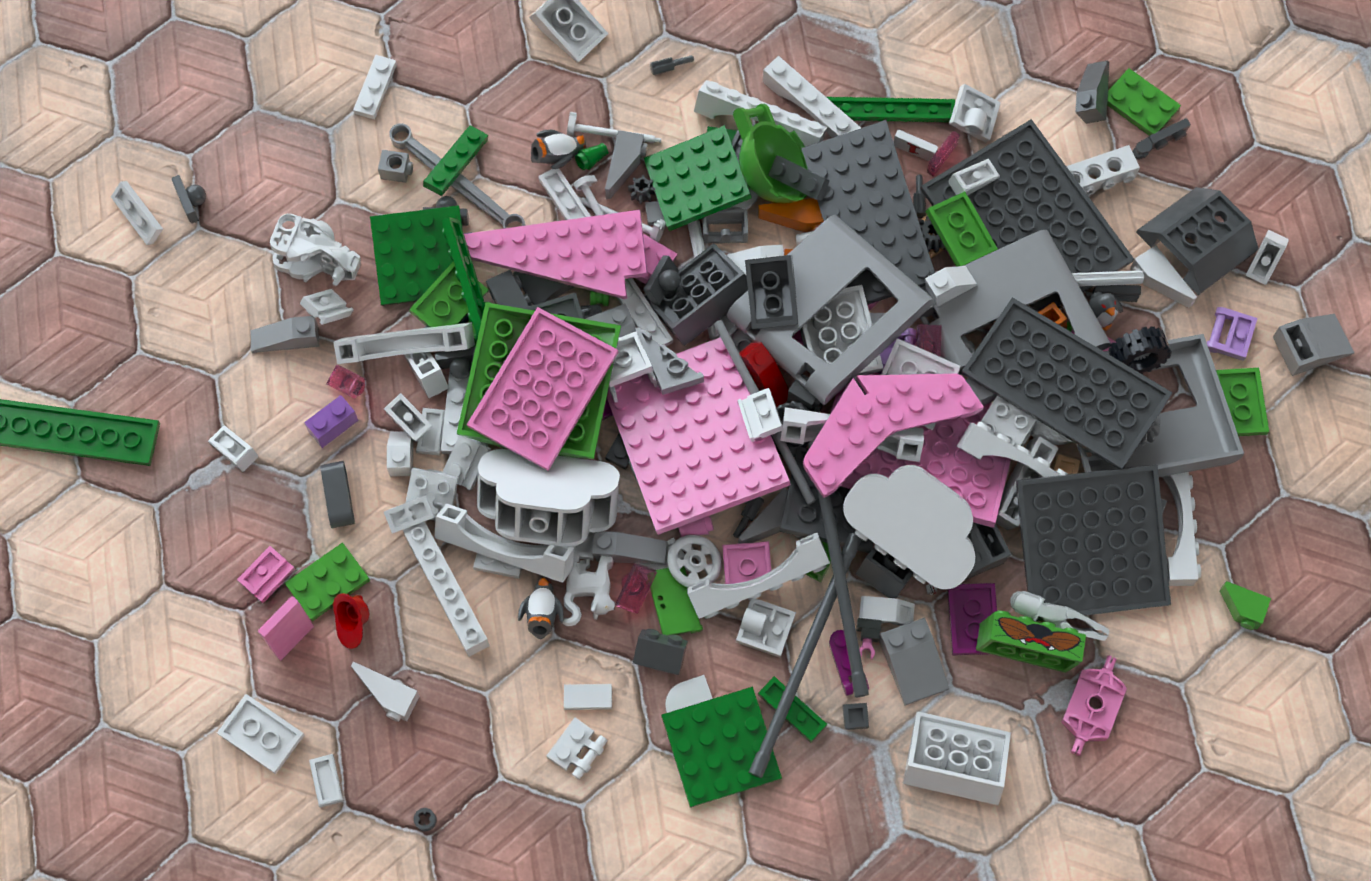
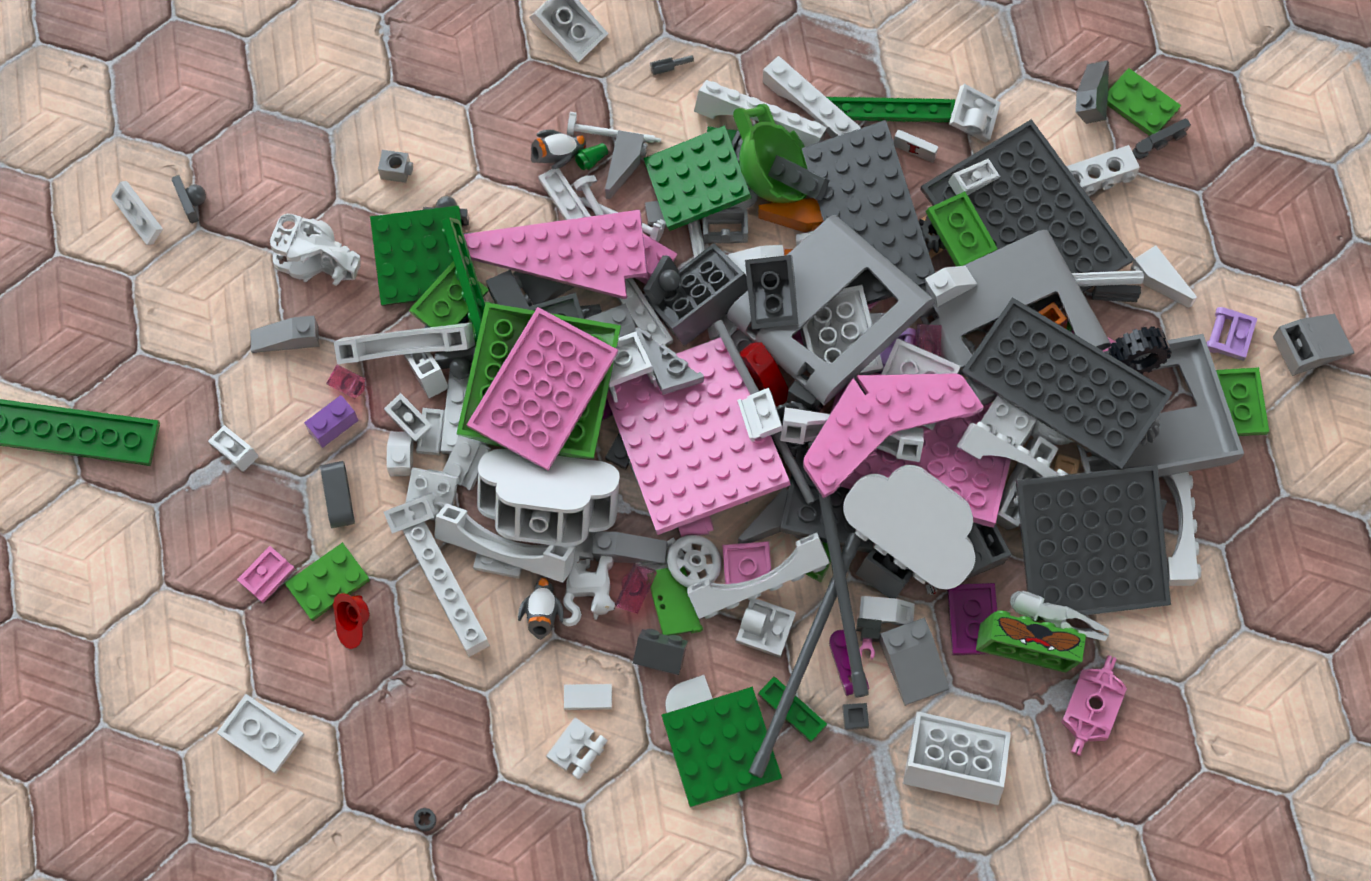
(286, 628): bright pink tile -> none
(326, 306): white plate -> none
(326, 780): white tile -> none
(375, 87): white plate -> none
(393, 696): white slope -> none
(455, 160): green plate -> none
(461, 184): light grey piece -> none
(599, 298): bright green wheel -> none
(635, 189): dark grey gear -> none
(749, 513): dark grey axle -> none
(919, 198): dark grey axle -> none
(943, 153): clear pink tile -> none
(1105, 308): dark grey animal -> none
(1217, 244): dark grey slope -> none
(1245, 605): bright green slope -> none
(1267, 257): white slope -> none

